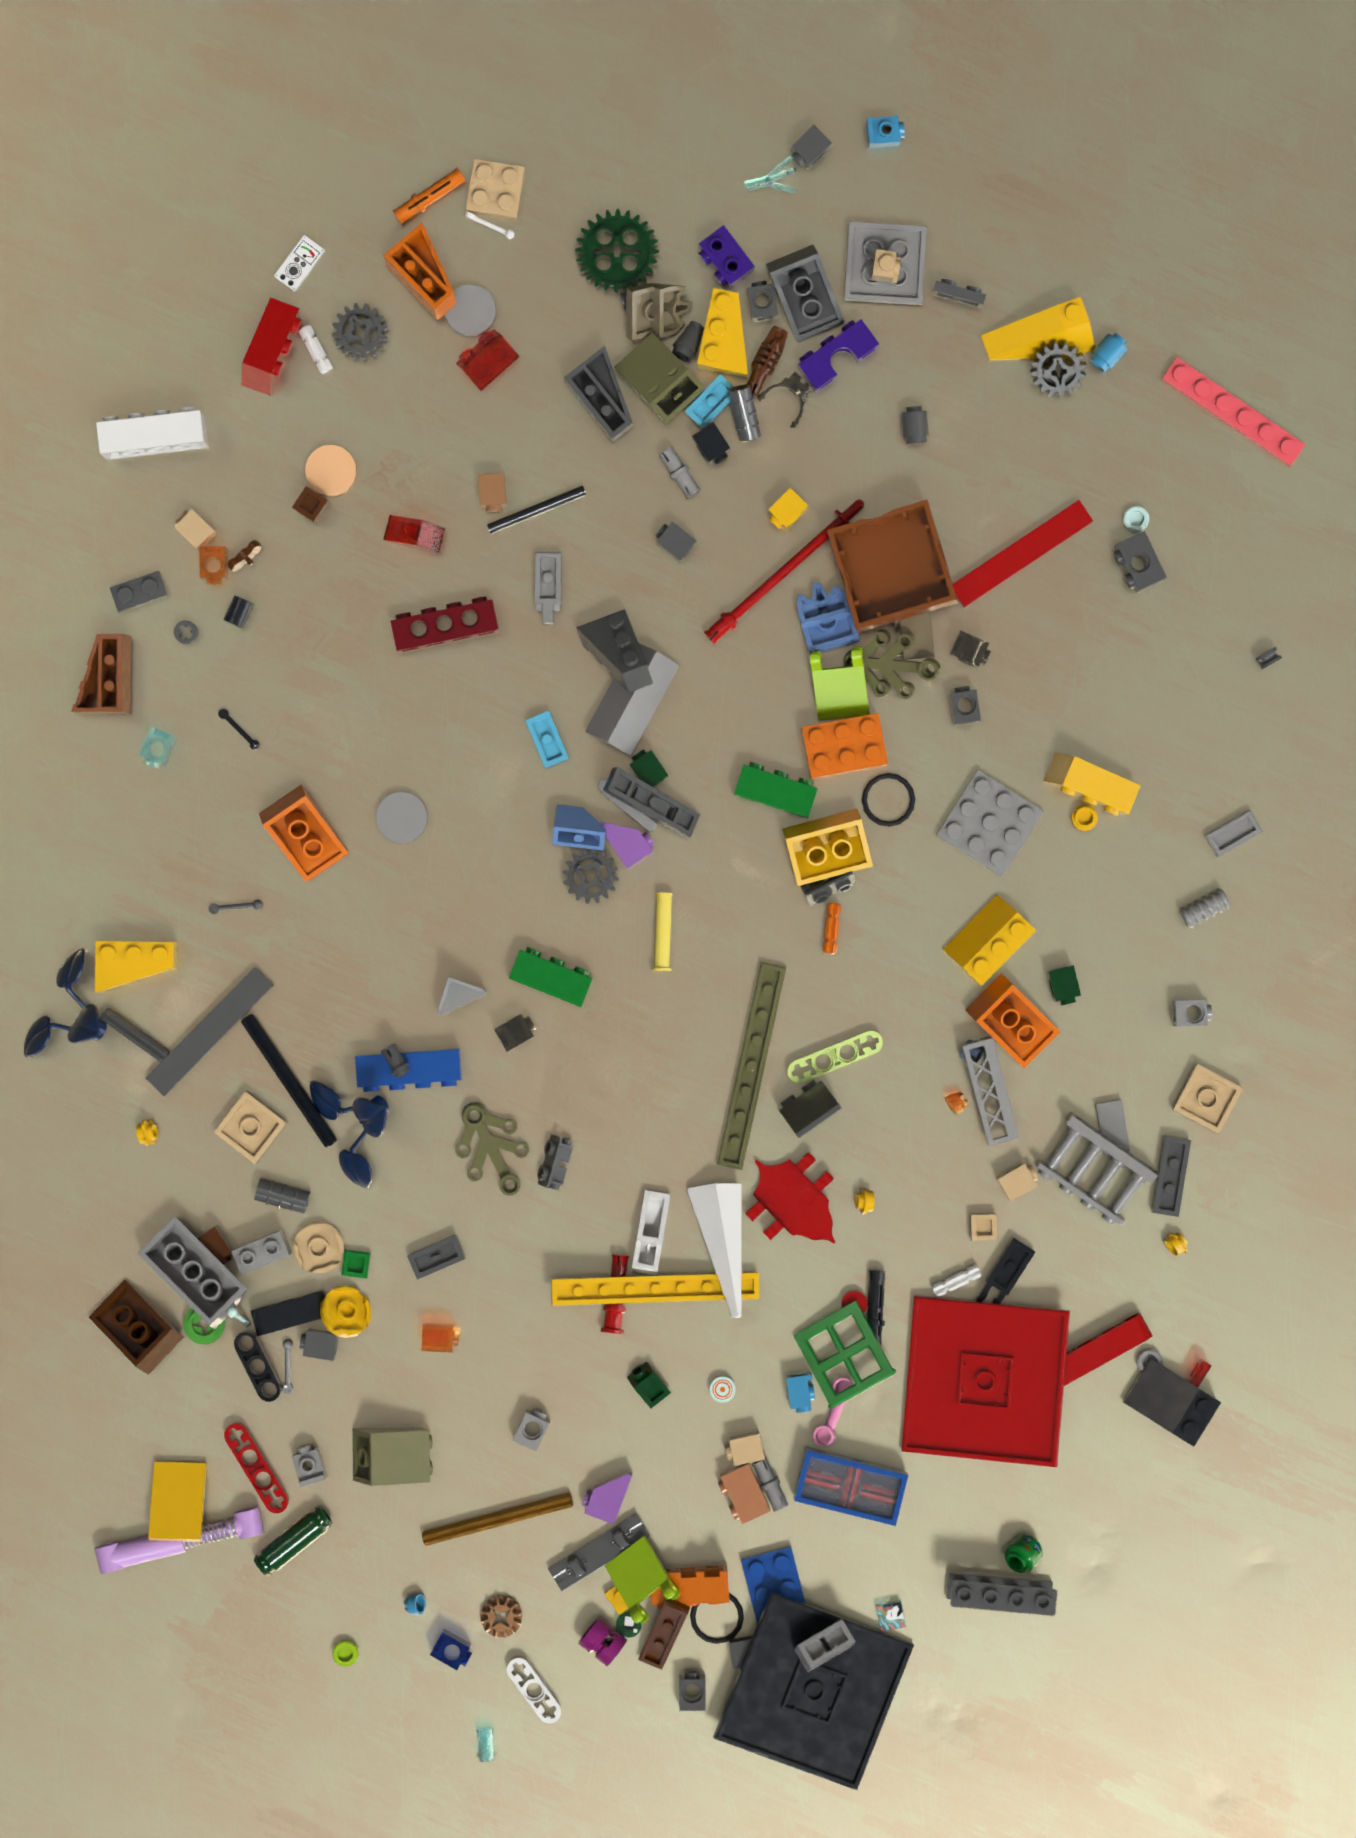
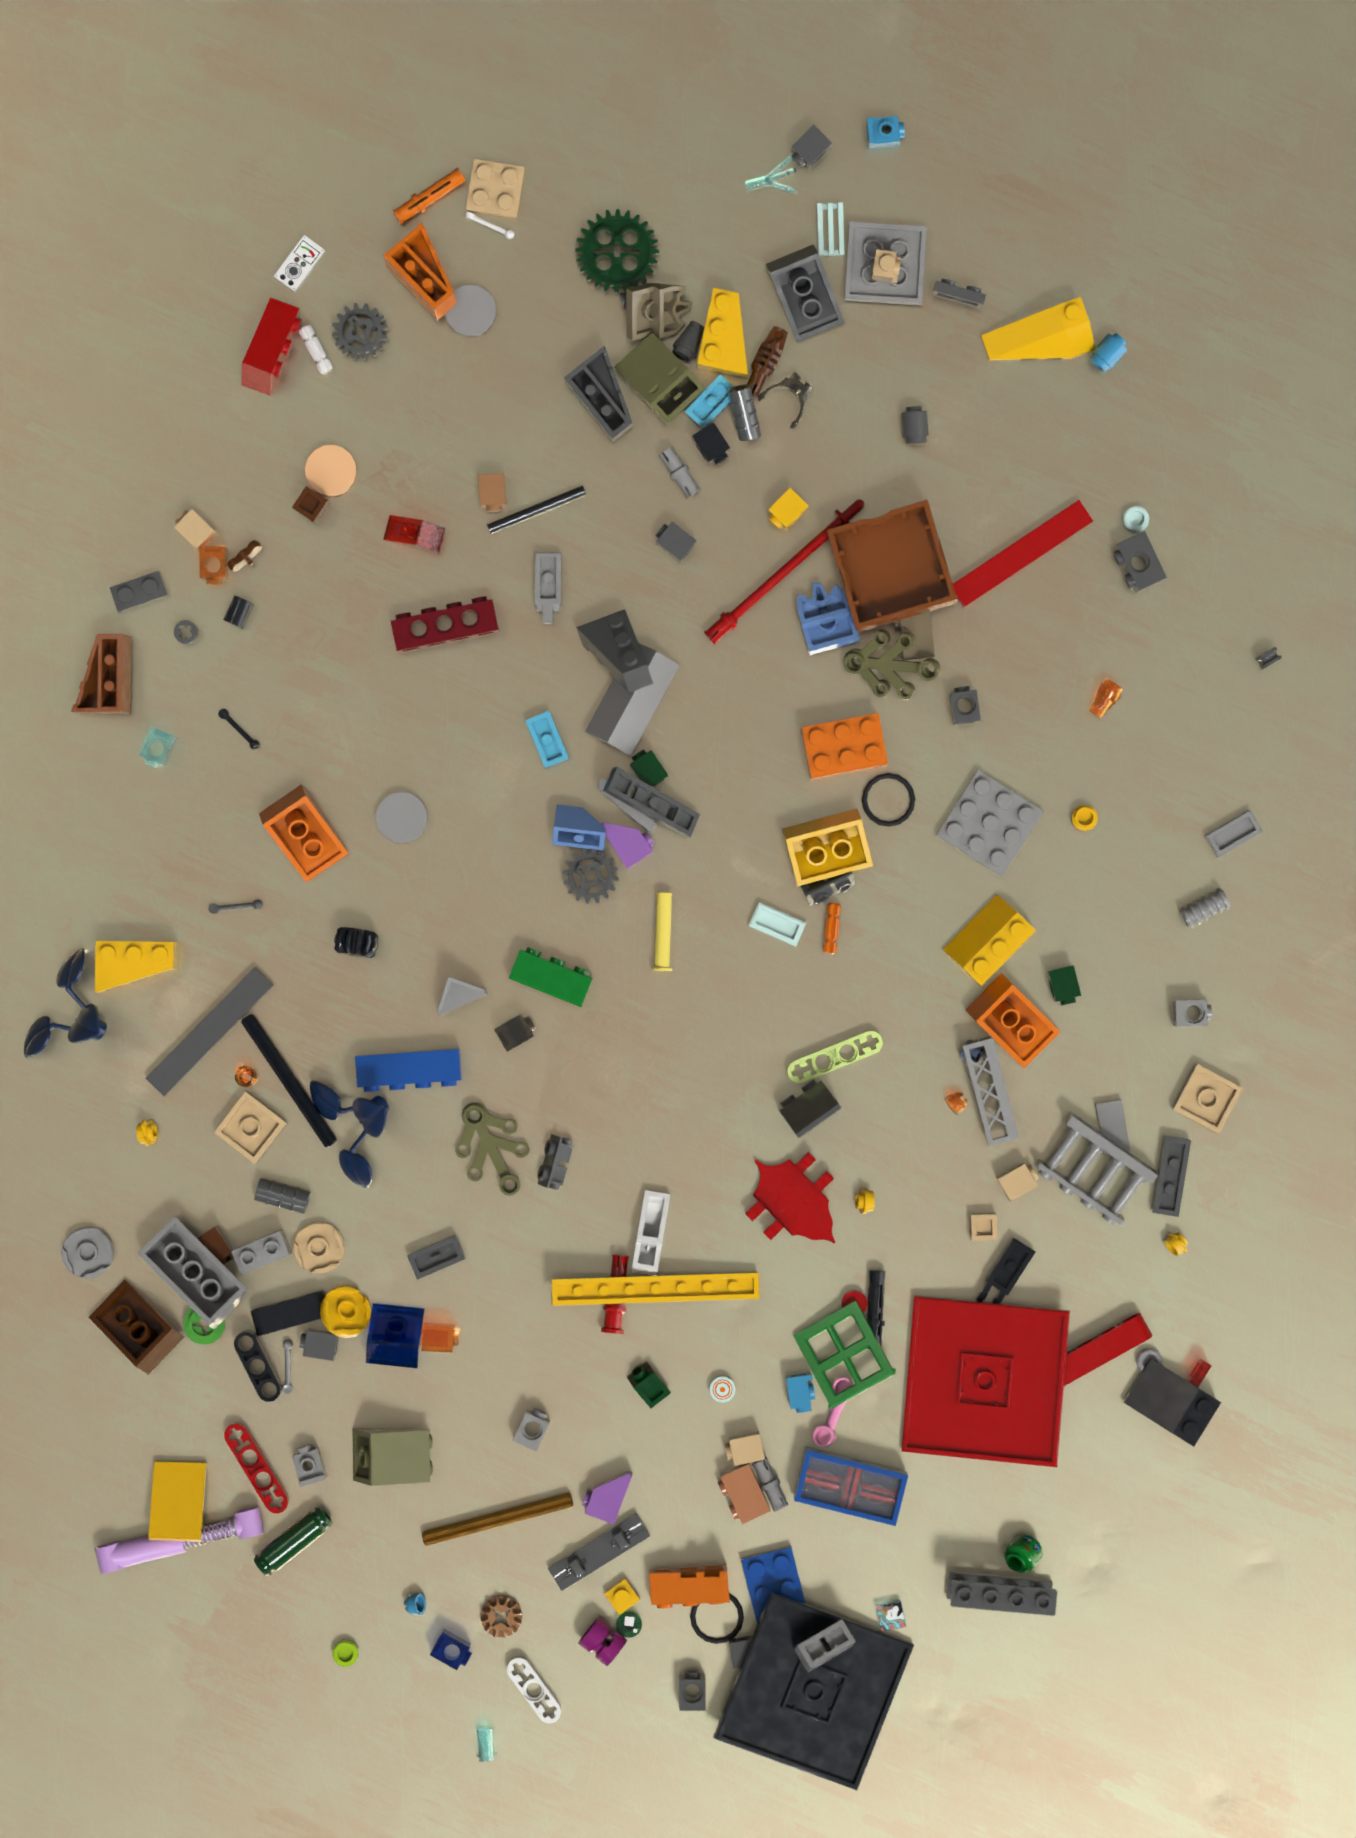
(87, 1252): none -> light grey tile
(134, 1034): dark grey axle -> none
(152, 434): white brick -> none
(232, 1312): light aqua hinge -> none
(243, 1081): none -> clear orange hinge
(356, 942): none -> black gear
(356, 1264): green tile -> none
(394, 1336): none -> clear blue slope
(396, 1061): dark grey pin -> none
(487, 359): clear red bracket -> none
(638, 1575): lime flag -> none
(664, 1633): reddish brown tile -> none
(719, 1217): white wedge -> none
(725, 257): dark purple brick -> none
(751, 1065): olive tile -> none
(766, 312): dark grey brick -> none
(776, 790): green brick -> none
(777, 924): none -> light aqua tile
(830, 207): none -> light aqua tile
(840, 690): lime flag -> none
(854, 339): dark purple arch -> none
(956, 1280): white axle -> none
(970, 650): clear smoke brick -> none
(1048, 368): gear -> none
(1091, 783): yellow wedge -> none
(1106, 697): none -> clear orange cone
(1233, 412): coral plate -> none

